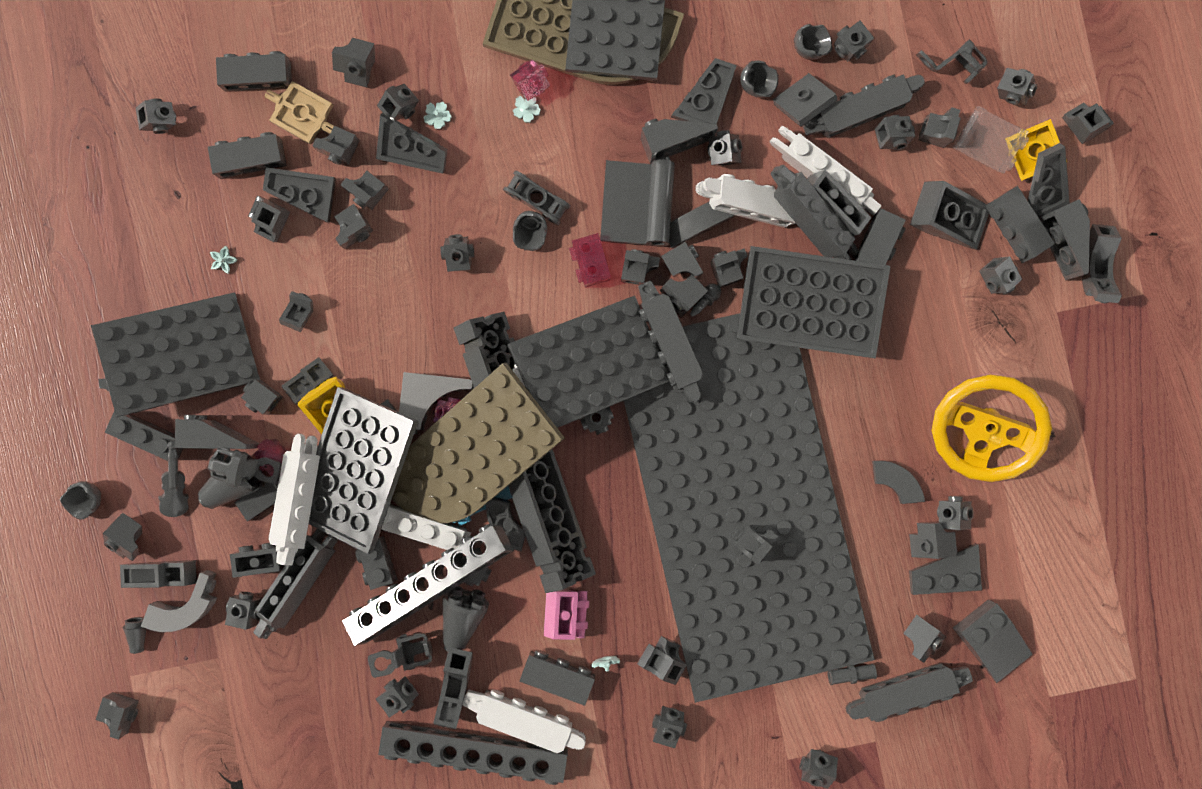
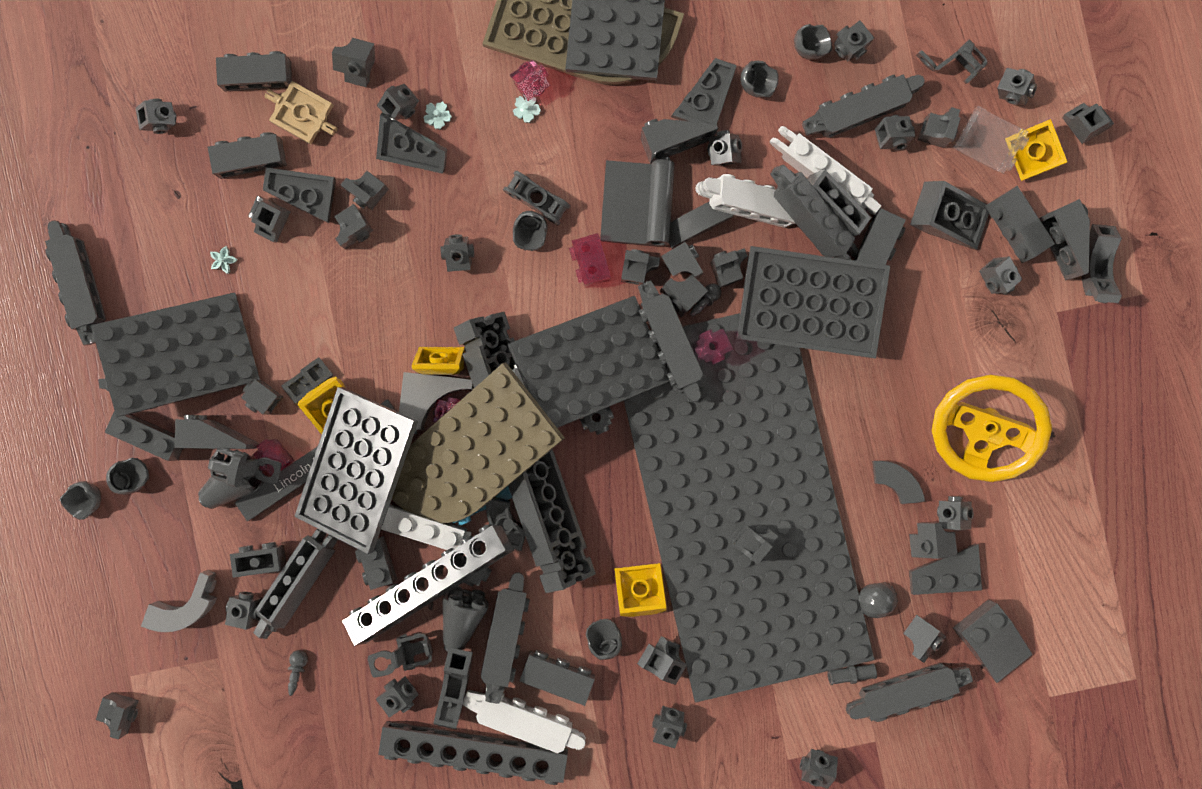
(75, 281): none -> dark grey hinge
(122, 535): dark grey brick -> none
(127, 476): none -> dark grey hair
(135, 634): dark grey cone -> none
(158, 574): dark grey slope -> none
(173, 501): dark grey piece -> none
(294, 498): white hinge -> none
(297, 311): dark grey bracket -> none
(297, 660): none -> dark grey bar
(338, 146): dark grey brick -> none
(439, 360): none -> yellow slope
(503, 638): none -> dark grey hinge
(561, 614): bright pink brick -> none
(604, 639): none -> dark grey hair
(605, 662): light aqua plant -> none
(640, 590): none -> yellow slope
(720, 342): none -> clear pink brick
(805, 99): dark grey plate -> none
(878, 600): none -> dark grey hair
(1050, 181): dark grey wing -> none

